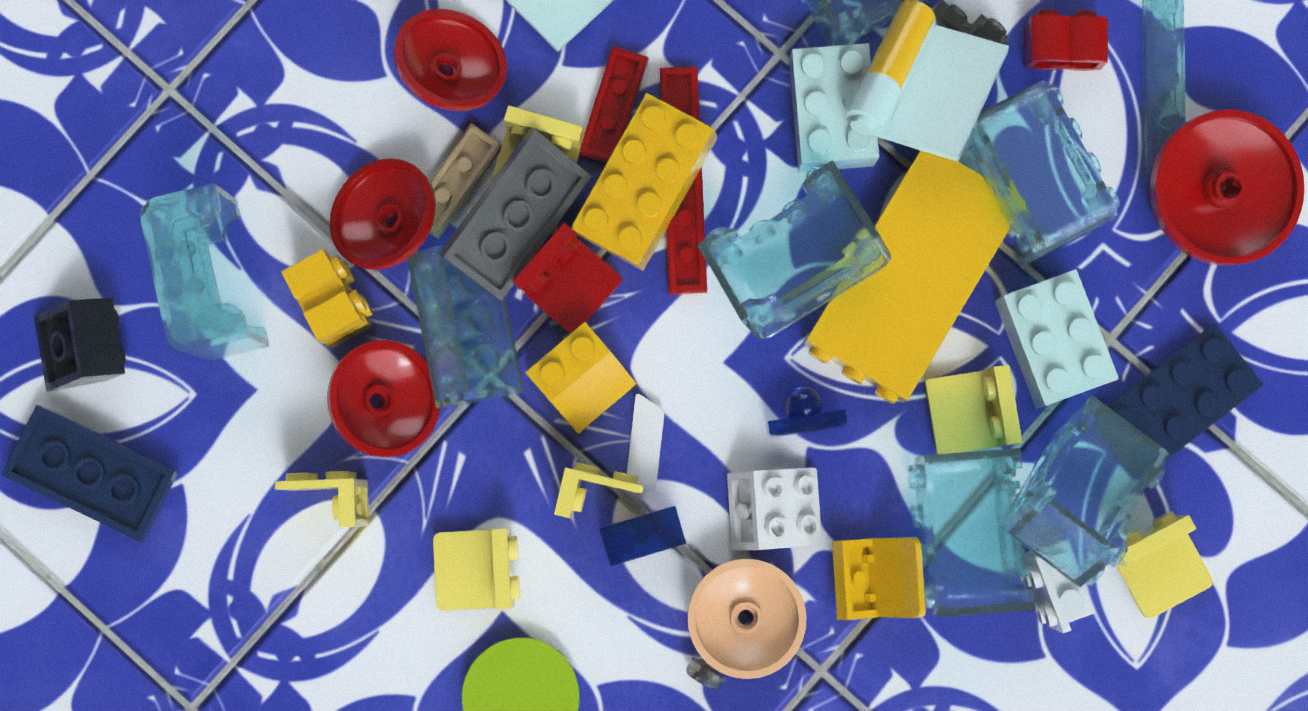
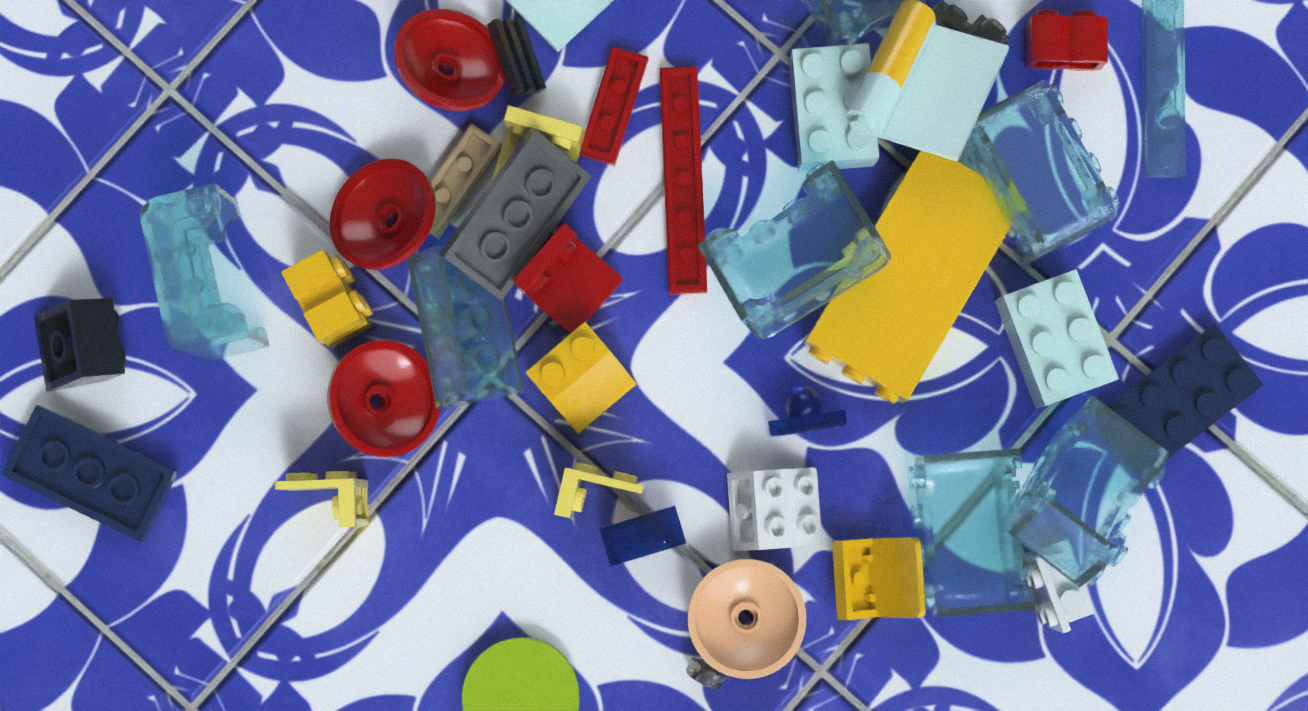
(476, 569): light yellow bracket -> none
(516, 56): none -> black tile
(644, 181): yellow brick -> none
(645, 442): white sticker -> none
(973, 411): light yellow bracket -> none
(1163, 565): light yellow bracket -> none
(1227, 187): red dish -> none

